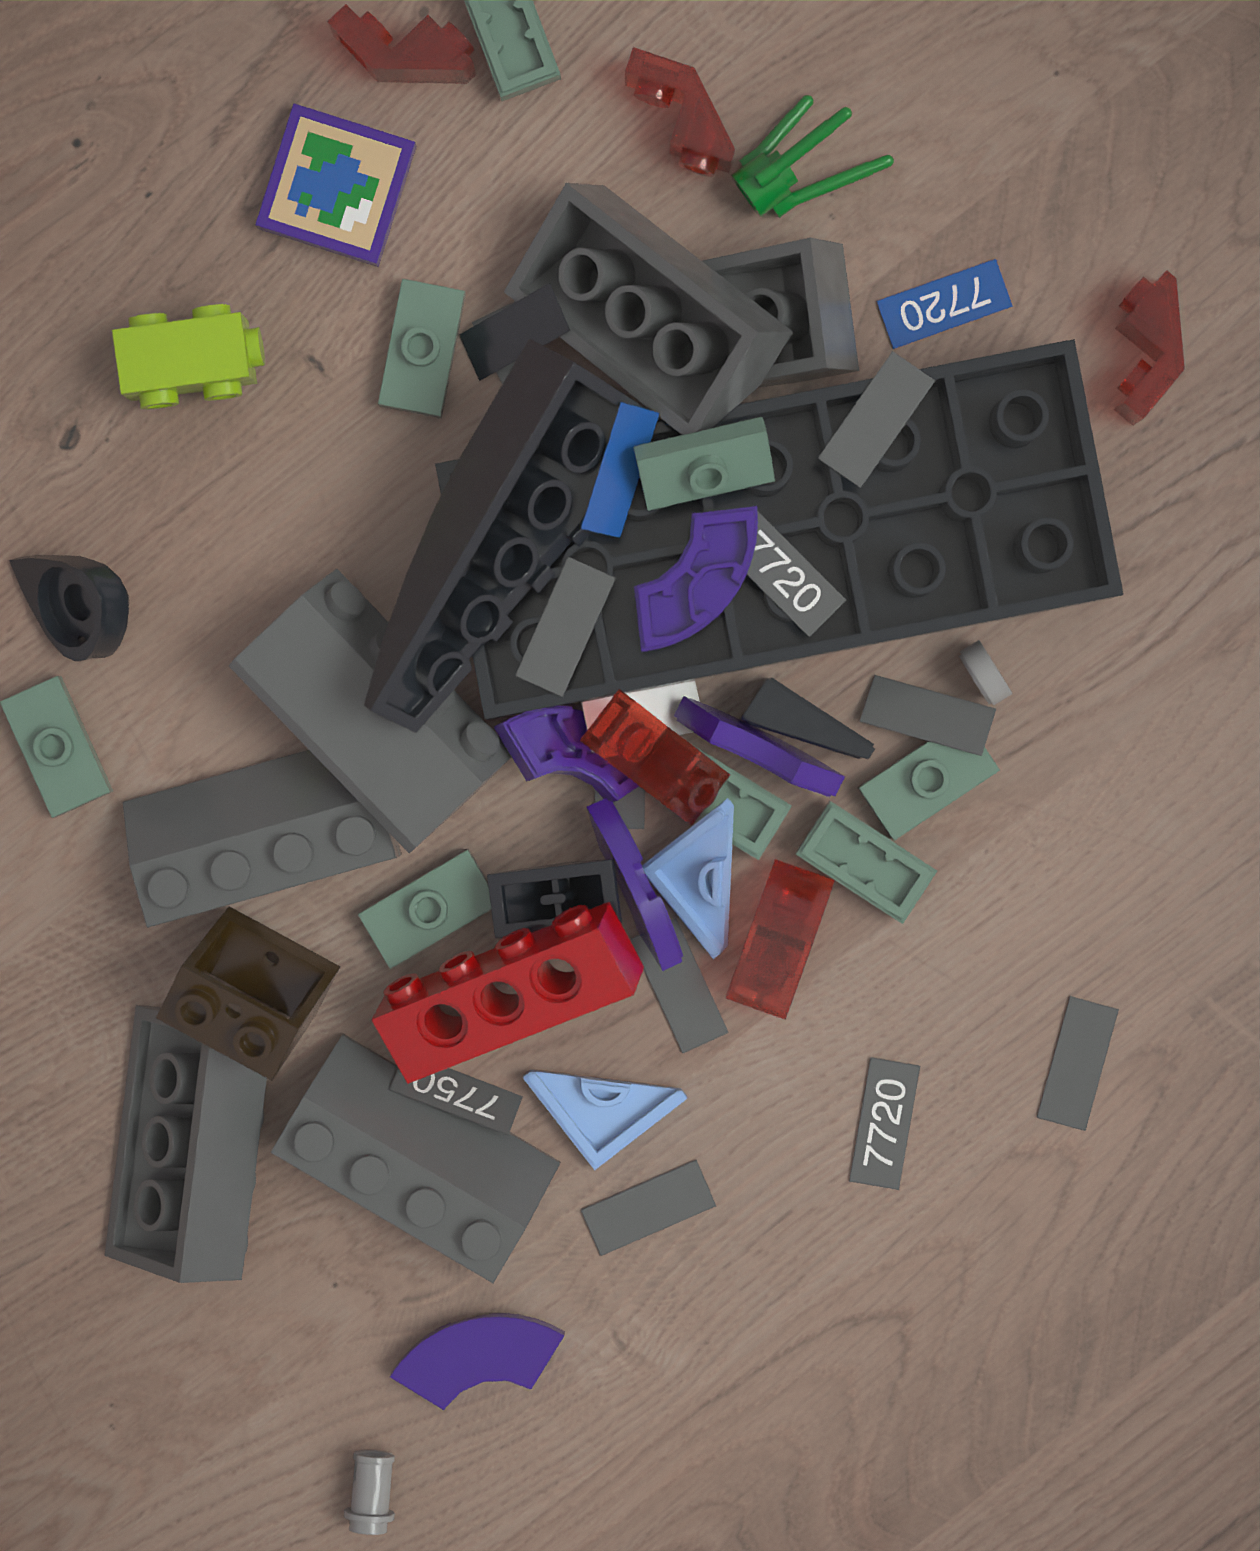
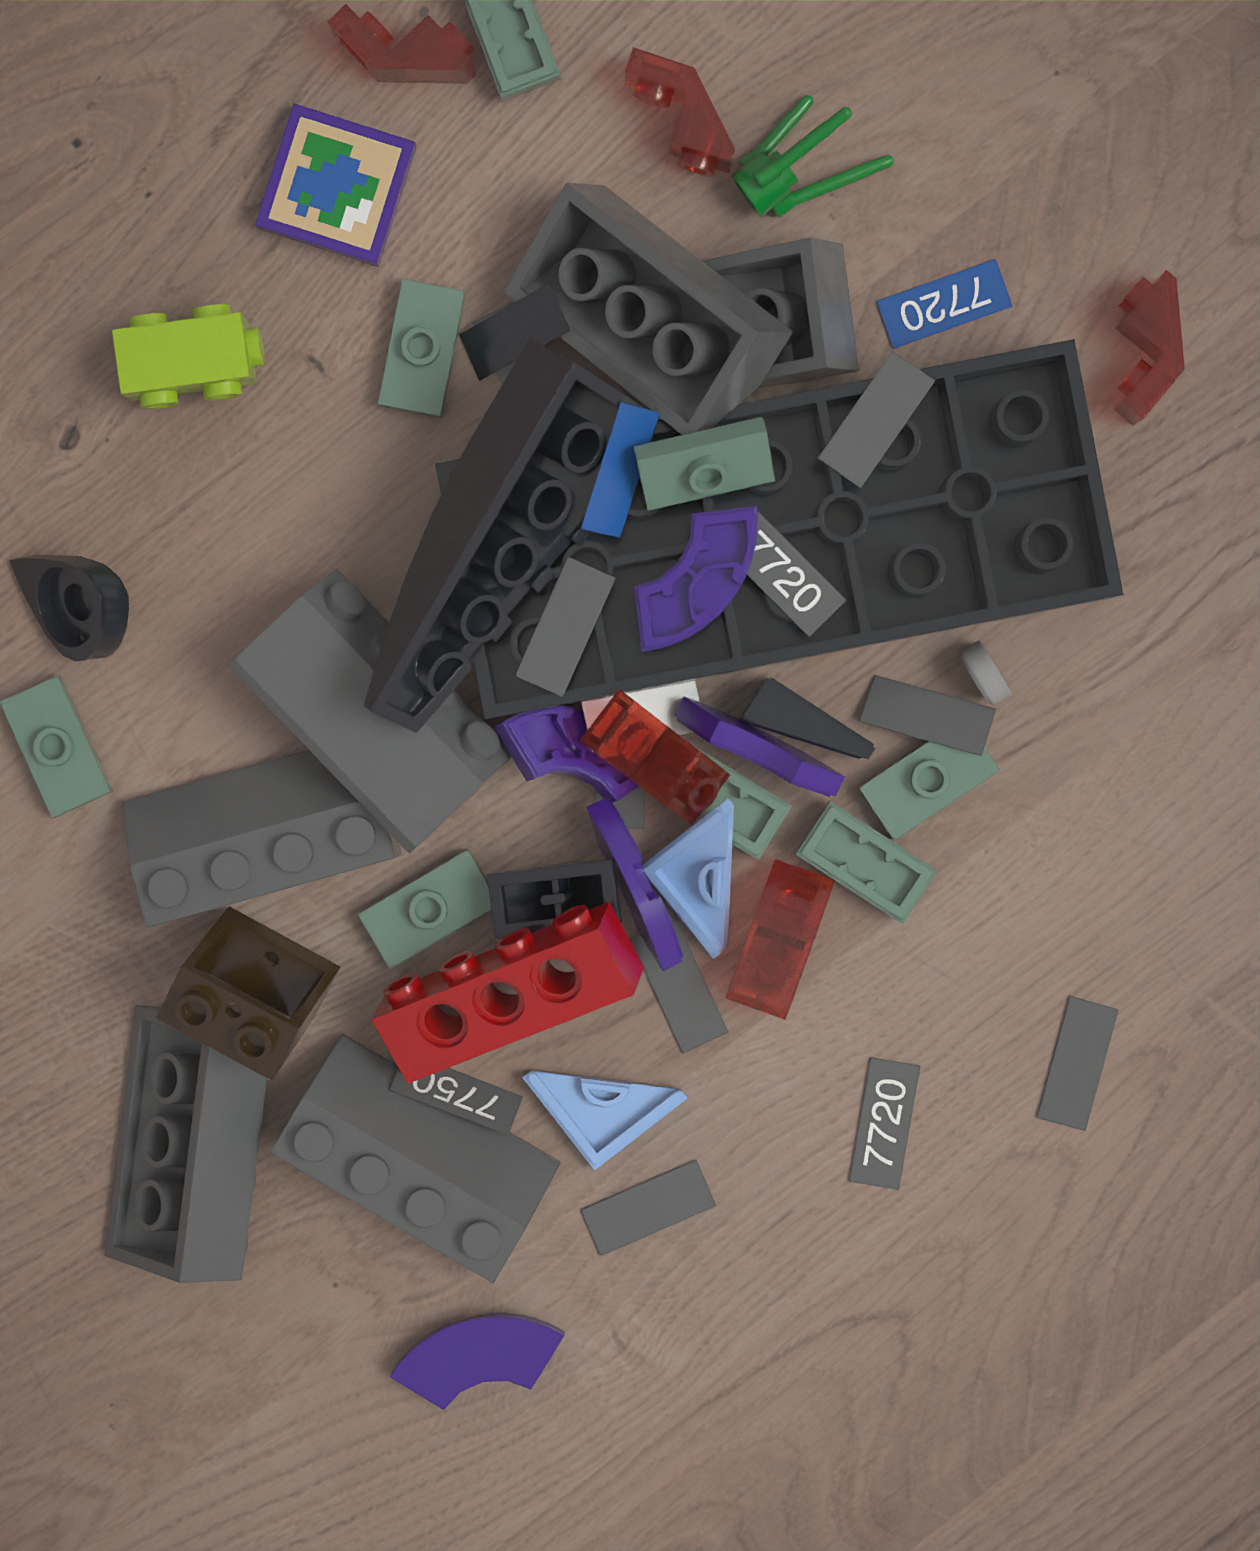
(371, 1493): light grey pin -> none

